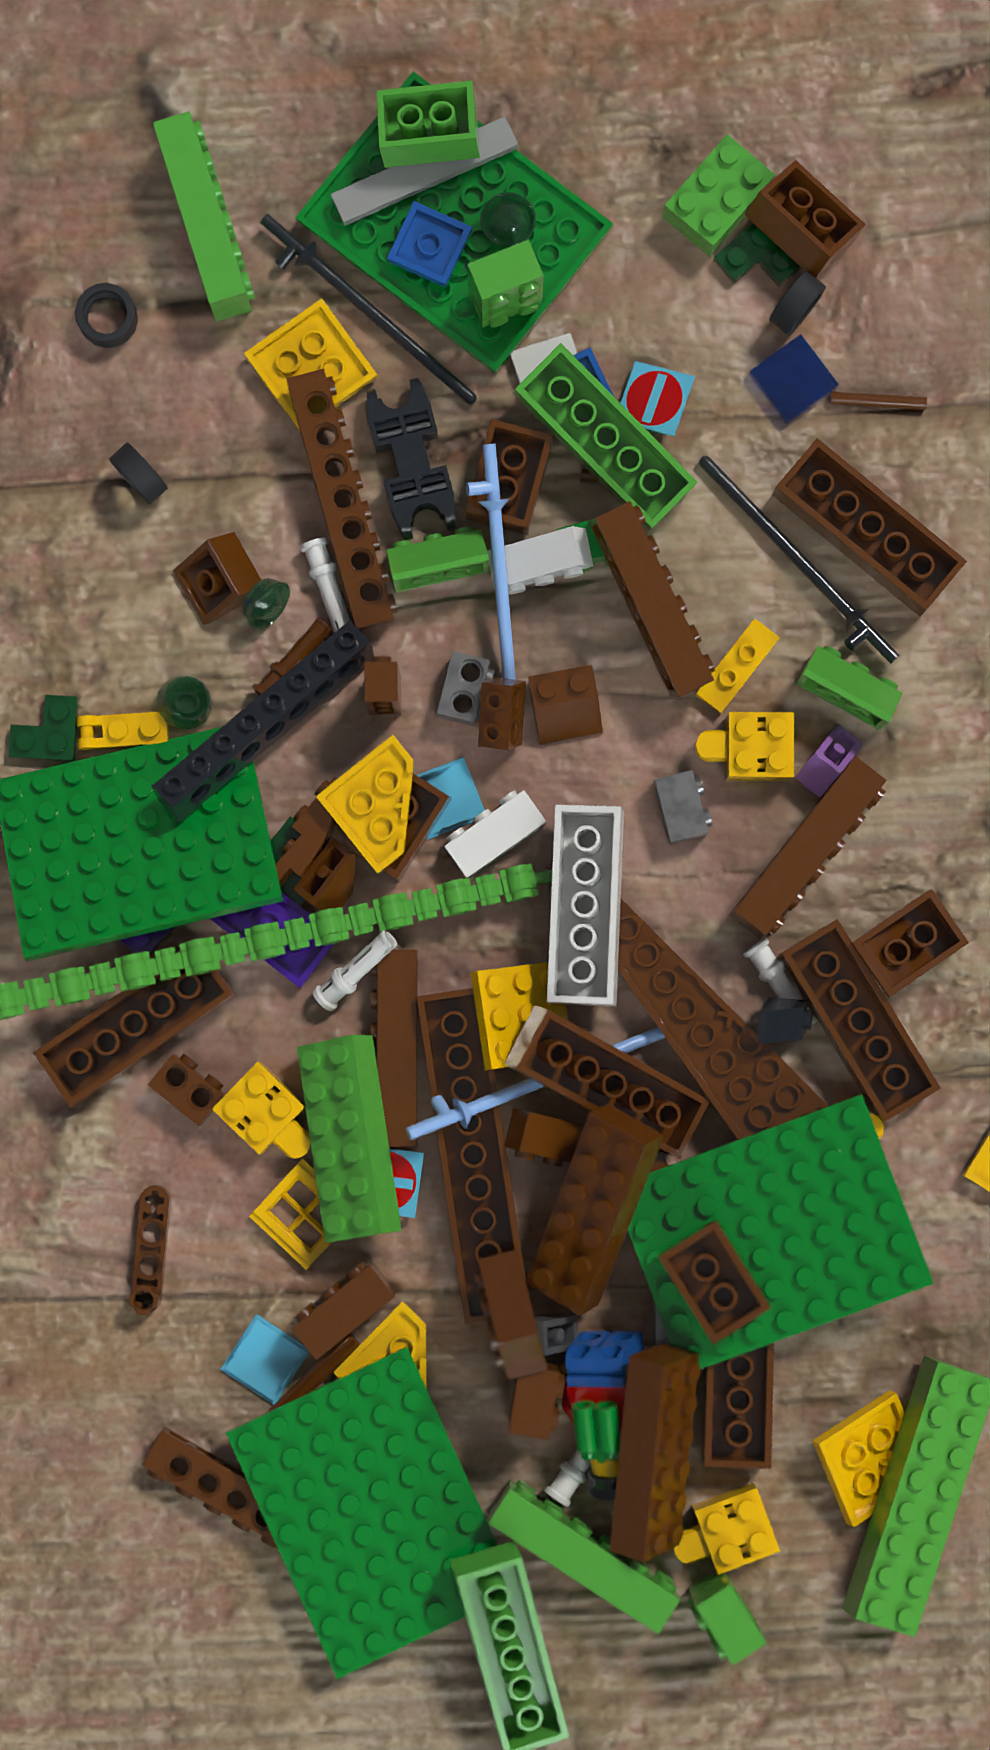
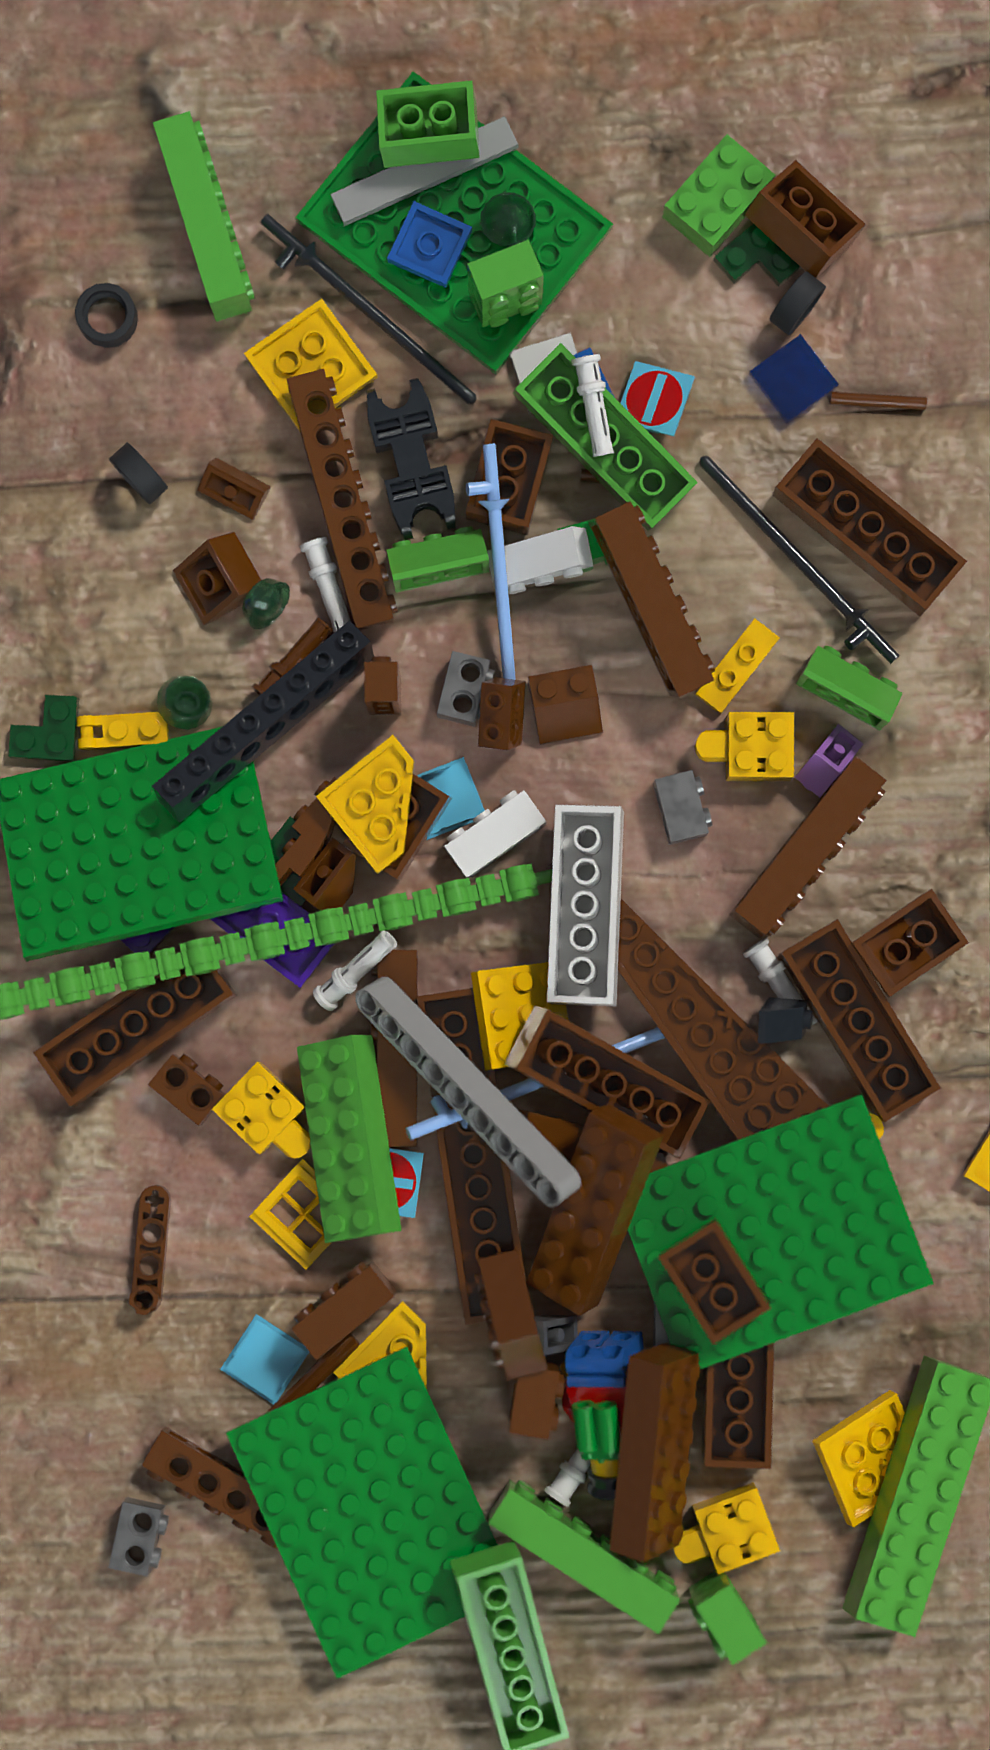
(131, 1534): none -> flat silver brick
(233, 488): none -> reddish brown slope
(468, 1091): none -> light grey beam
(591, 390): none -> white pin

